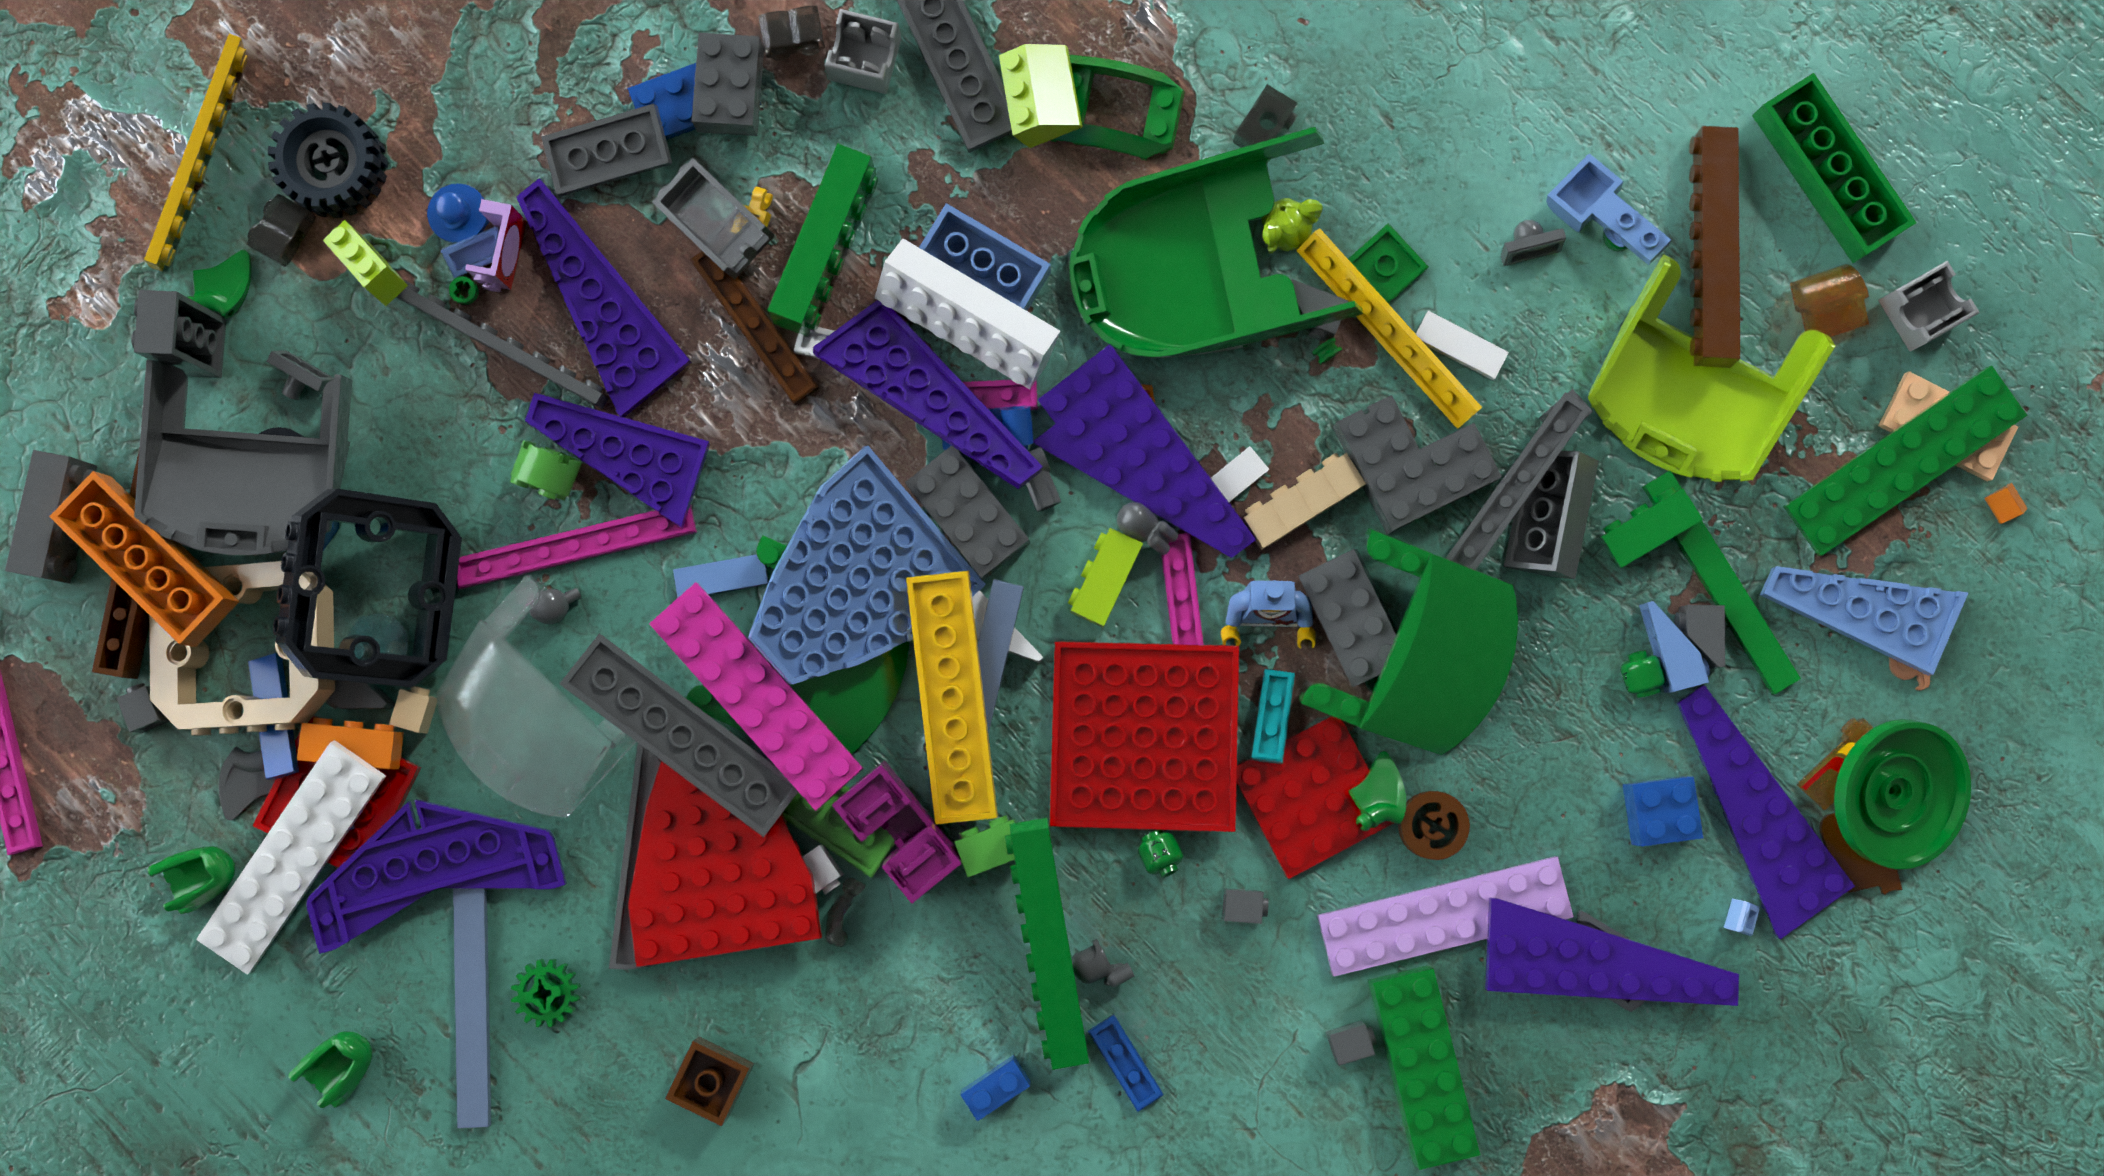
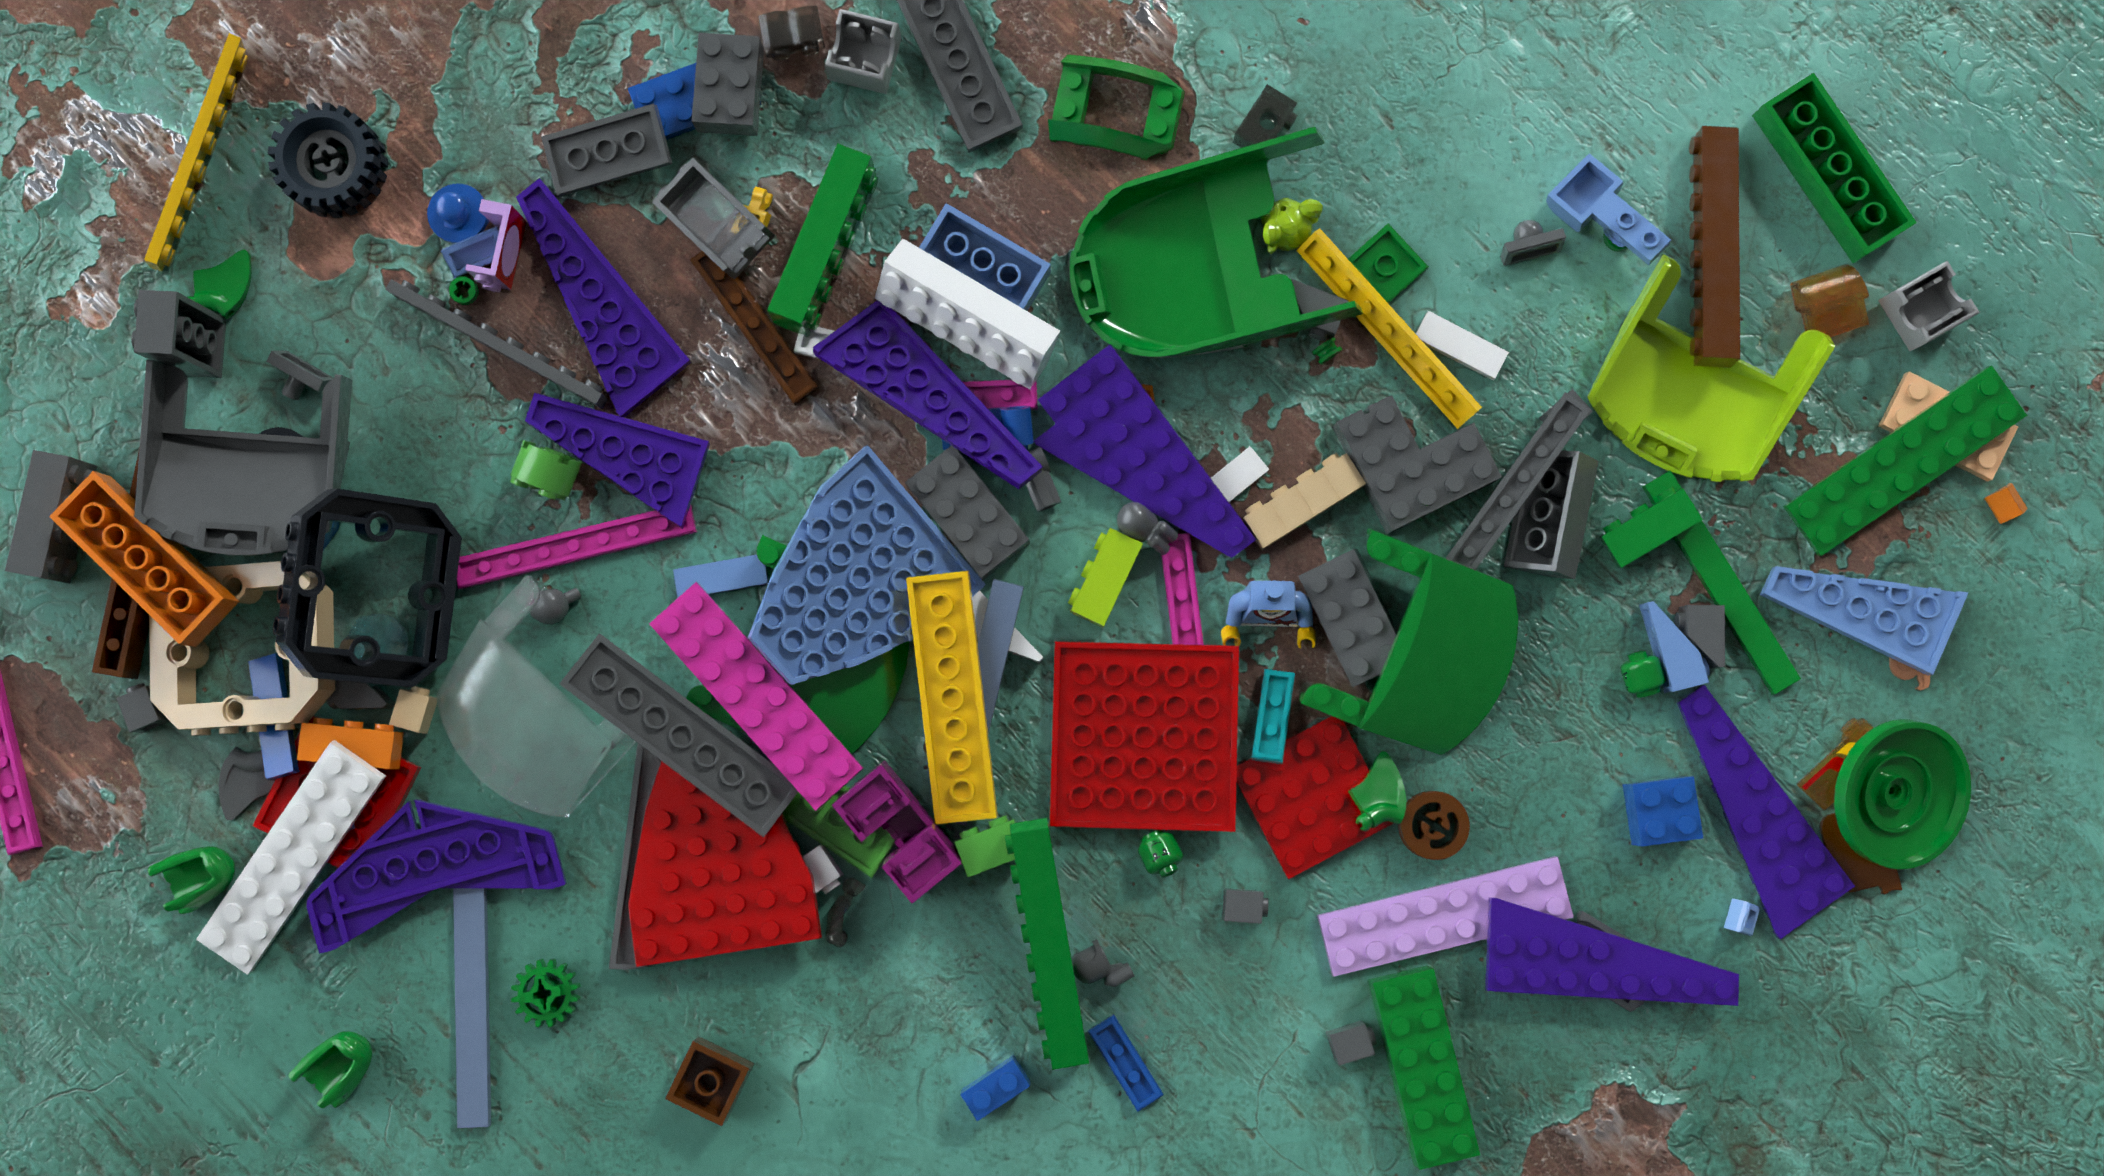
(280, 230): clear smoke brick -> none
(365, 263): lime brick -> none
(1040, 92): slope -> none

